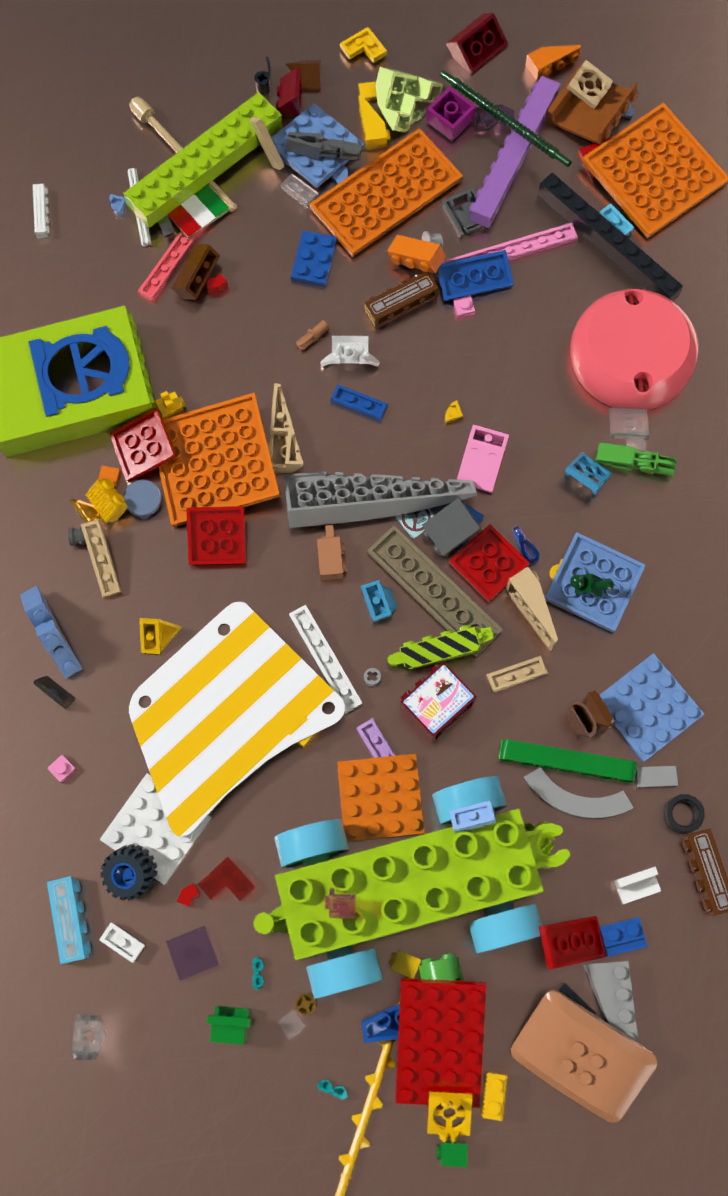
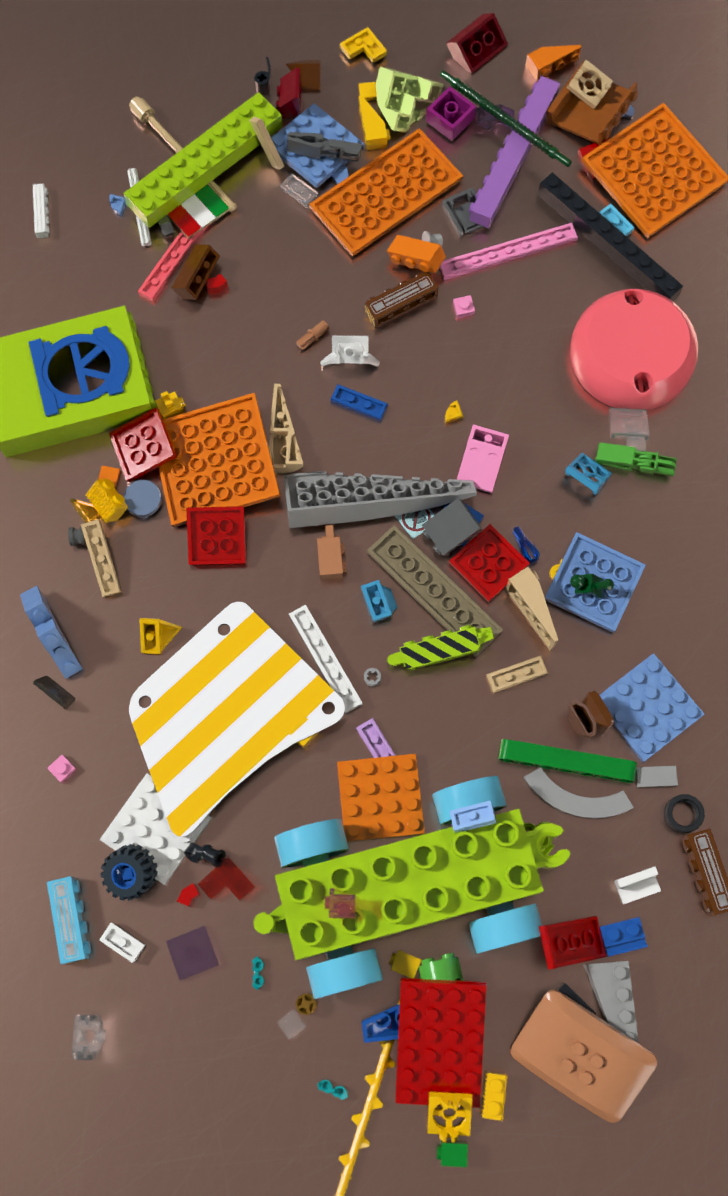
(205, 854): none -> black connector
(229, 1025): green plate -> none
(314, 258): blue plate -> none
(437, 701): container -> none
(475, 275): blue plate -> none

